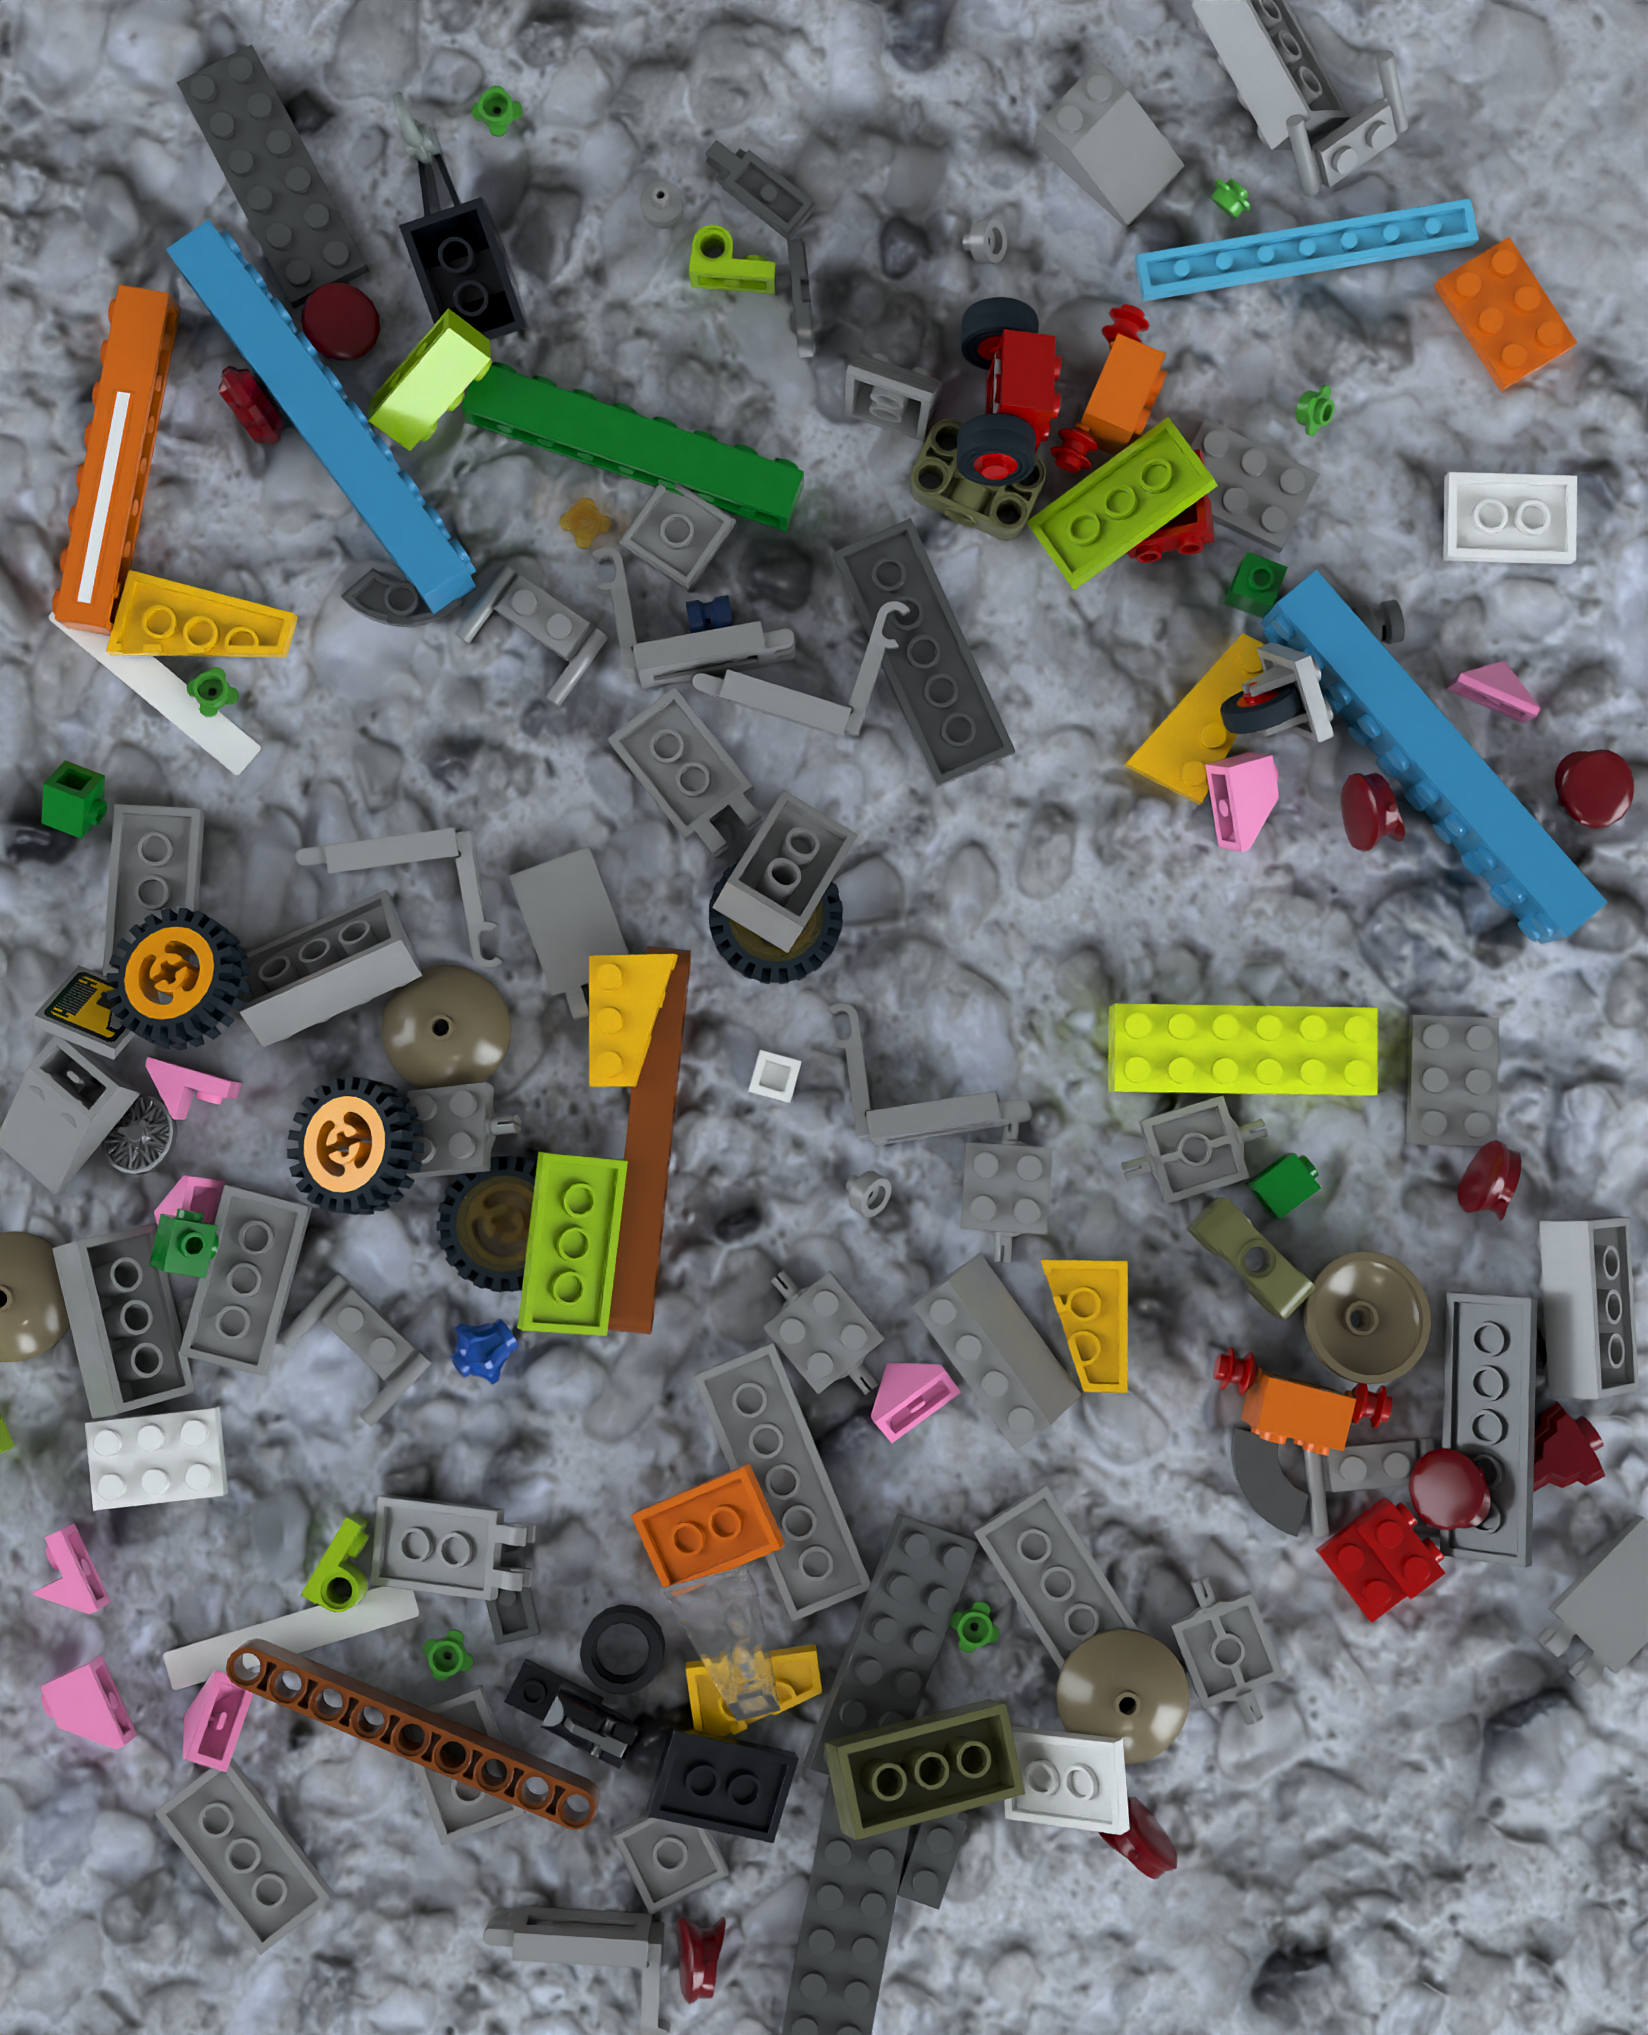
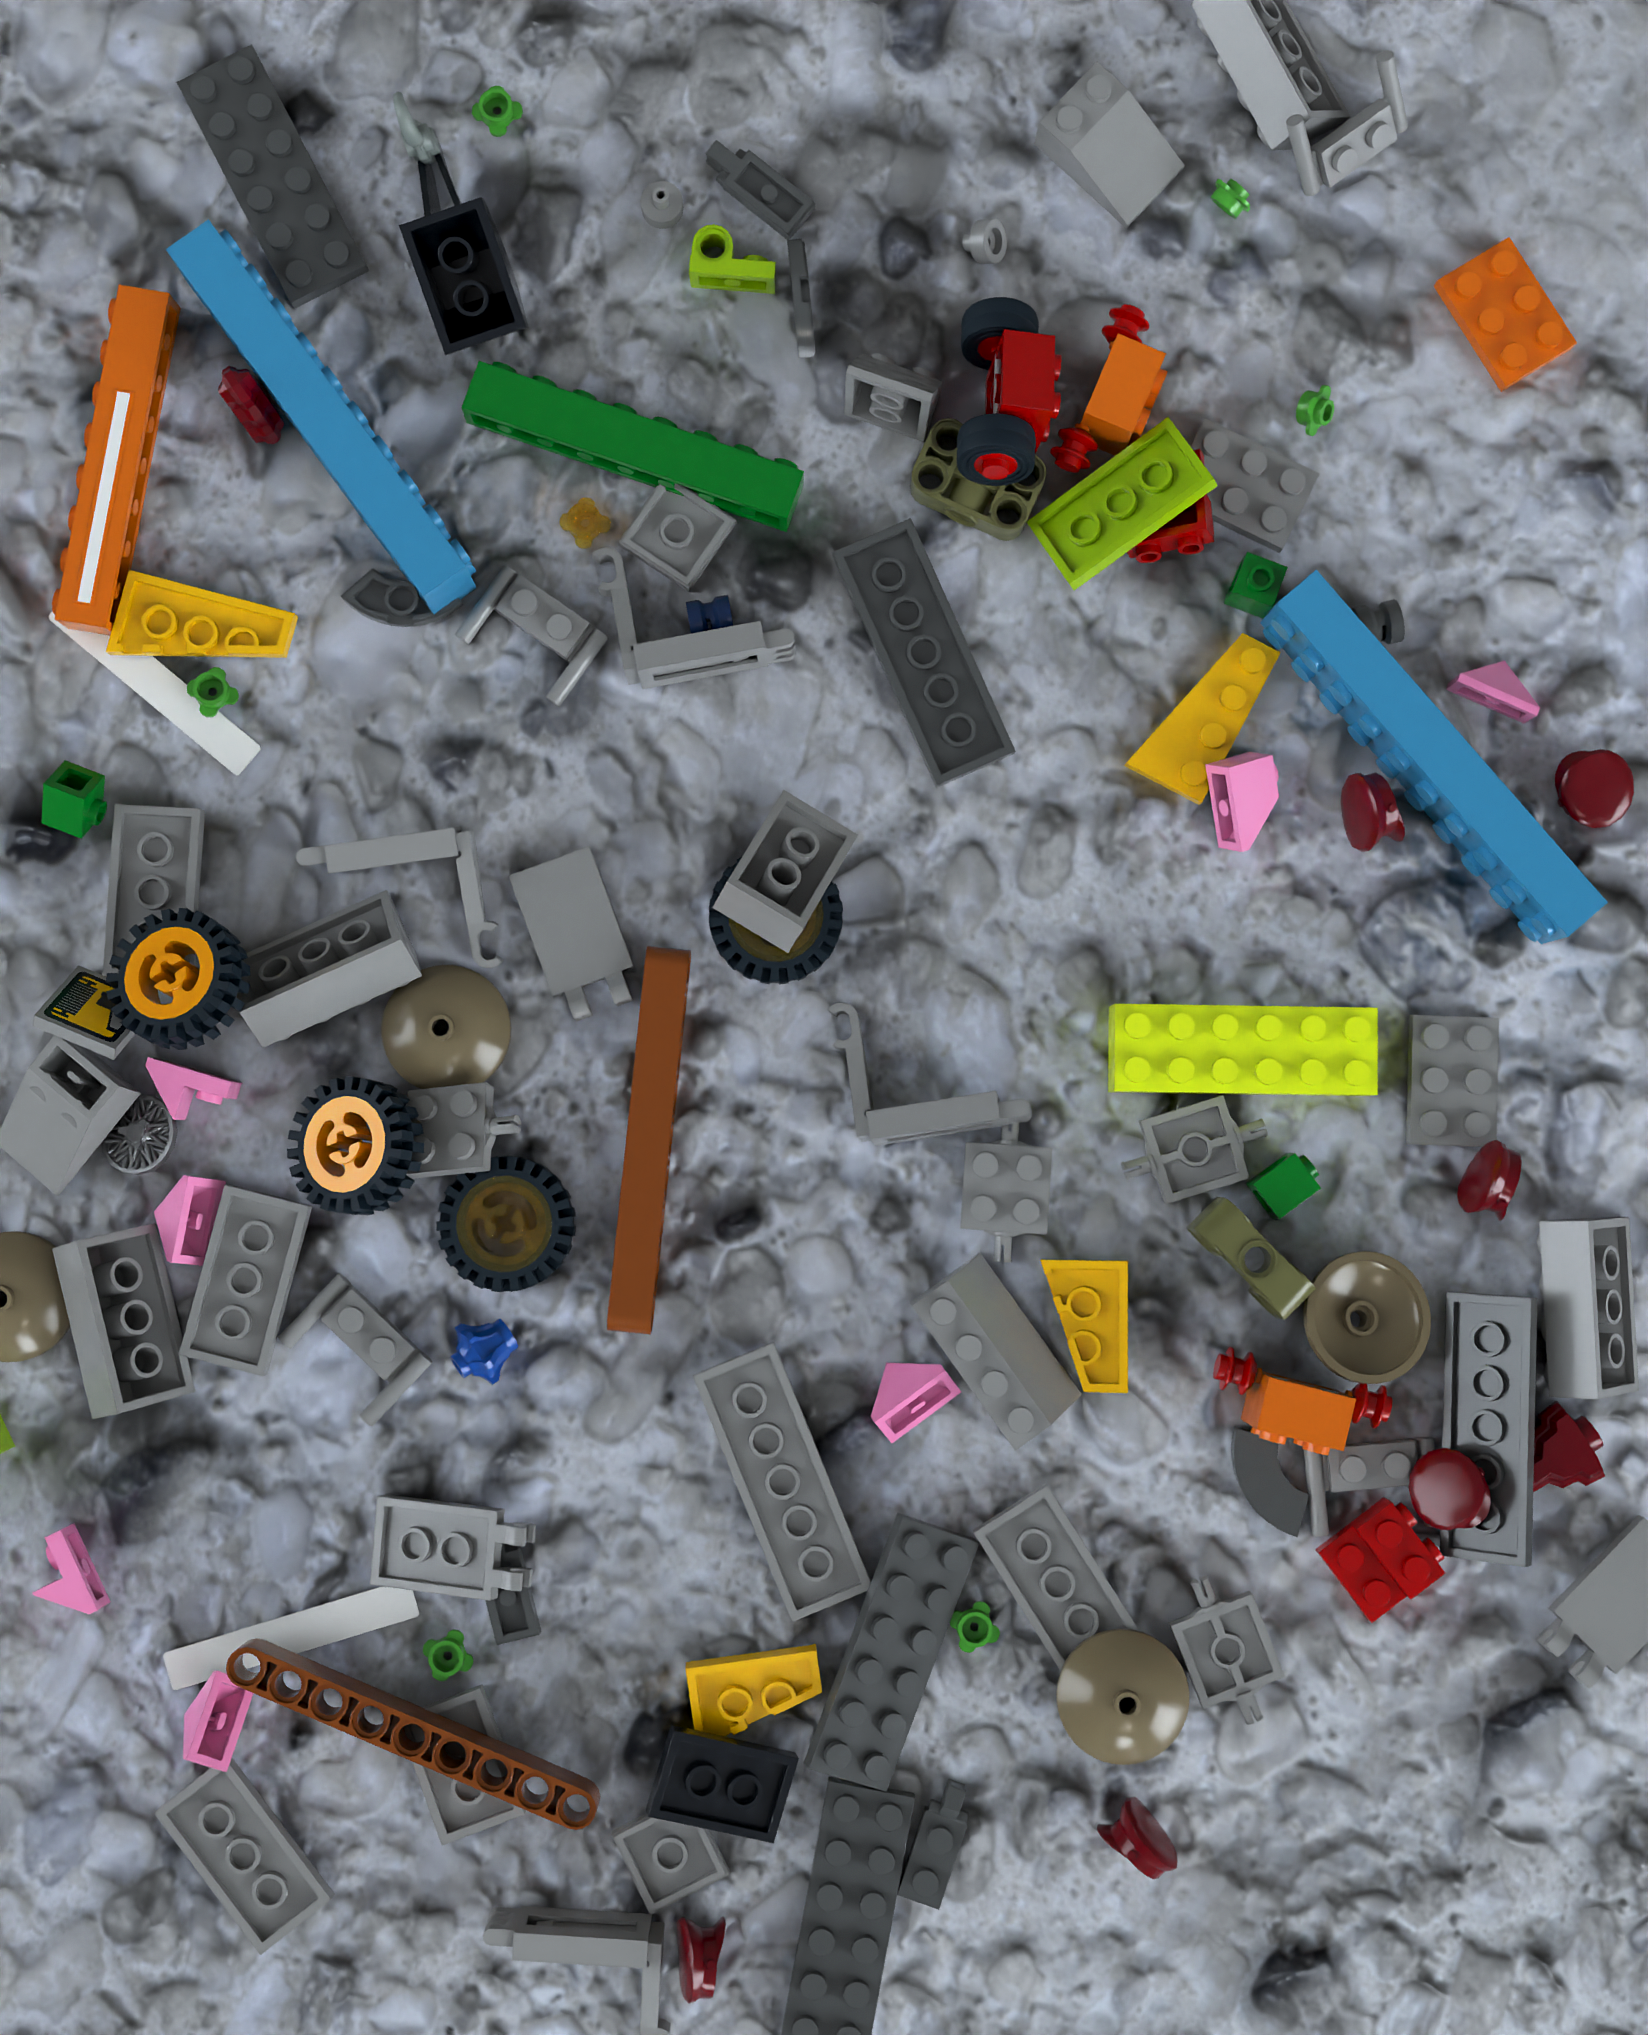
(89, 1704): bright pink slope -> none
(156, 1458): white plate -> none
(184, 1244): green brick -> none
(334, 1563): lime plate -> none
(340, 321): dark red piece -> none
(430, 381): brick -> none
(572, 1244): lime plate -> none
(572, 1713): black plate -> none
(595, 1670): black tyre -> none
(622, 1013): yellow wing -> none
(685, 770): light grey tile -> none
(708, 1528): orange plate -> none
(730, 1636): clear wedge -> none
(775, 1076): white plate -> none
(801, 707): light grey hinge -> none
(824, 1332): light grey plate -> none
(868, 1193): light grey tile -> none
(923, 1768): olive brick -> none
(1070, 1781): white plate -> none
(1281, 697): light grey plate -> none
(1306, 249): medium azure plate -> none
(1510, 518): white plate -> none

